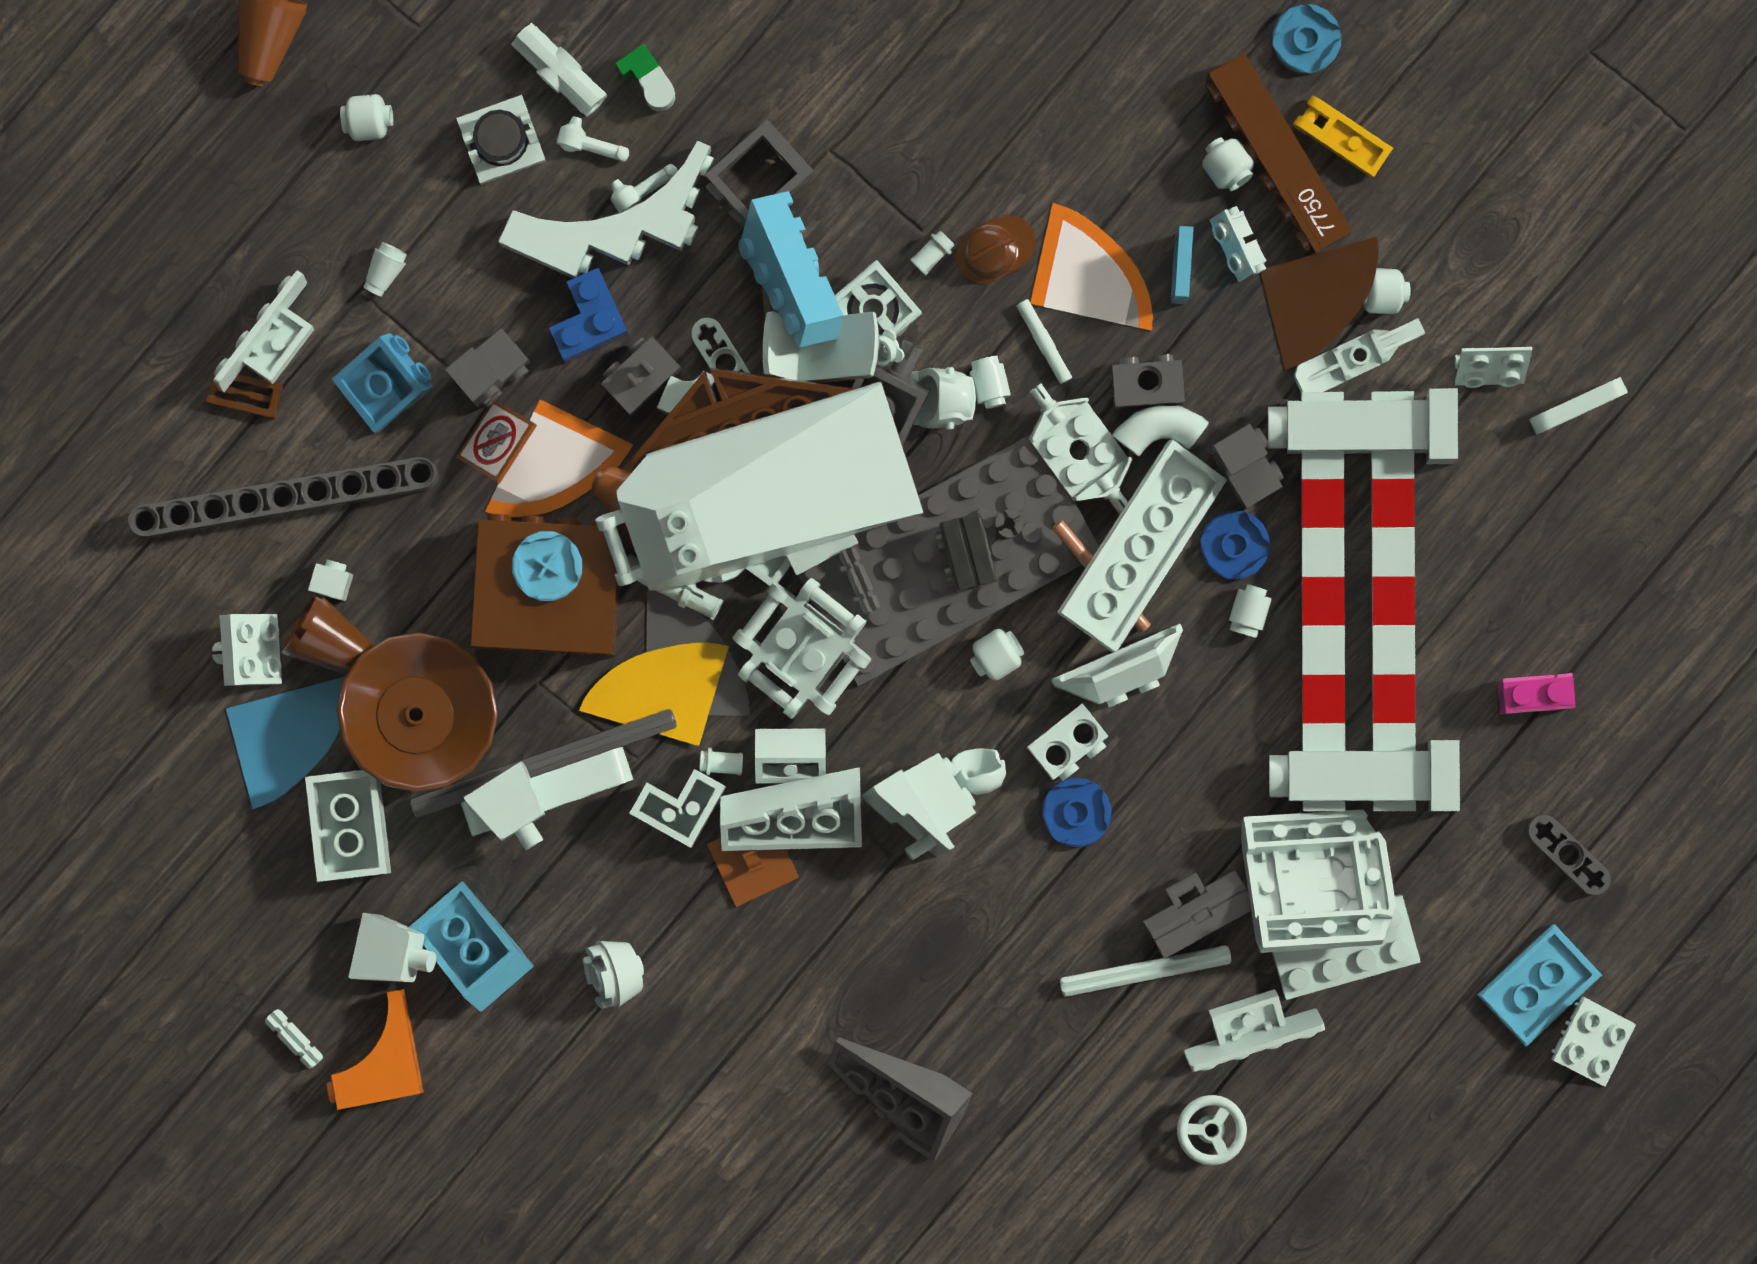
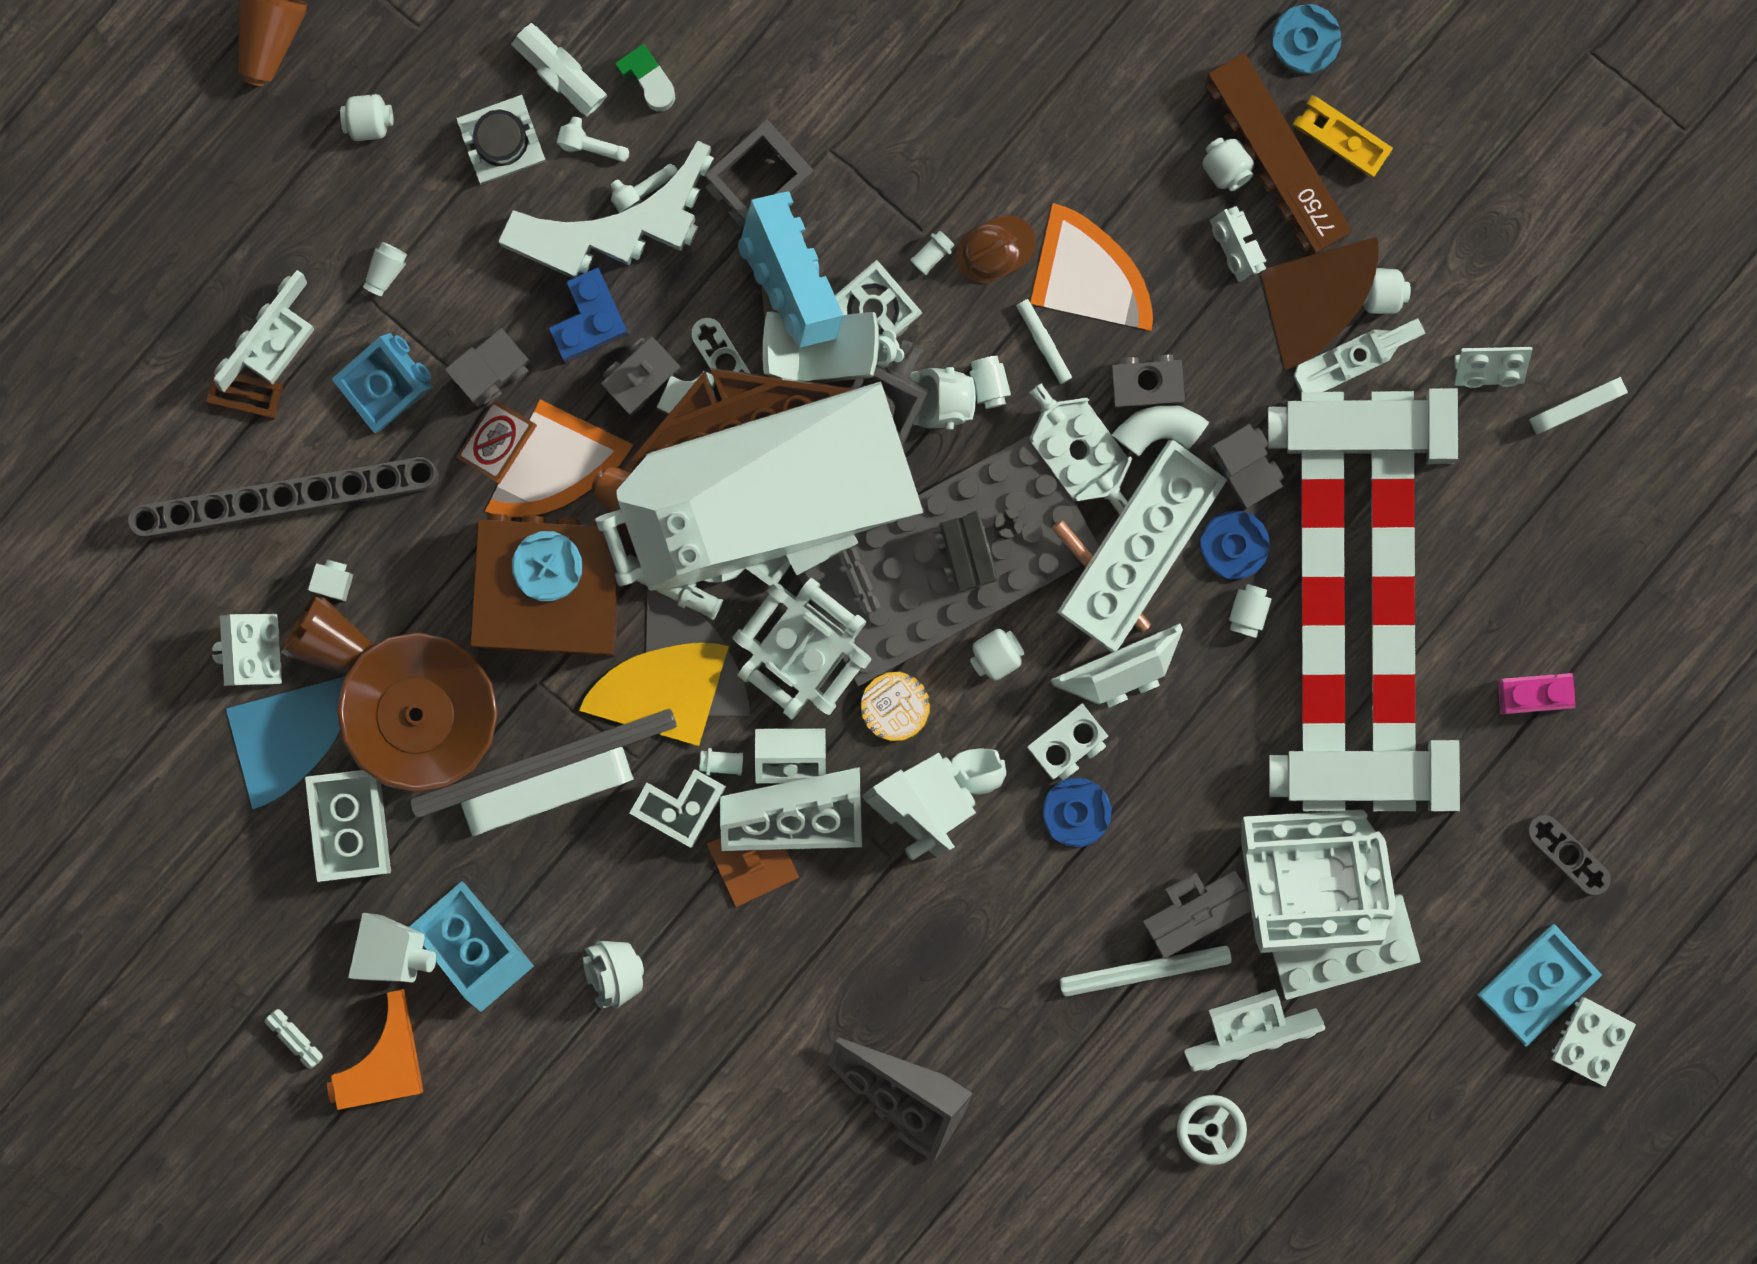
(509, 806): light aqua torso -> none
(895, 706): none -> tile
(1181, 265): medium azure tile -> none

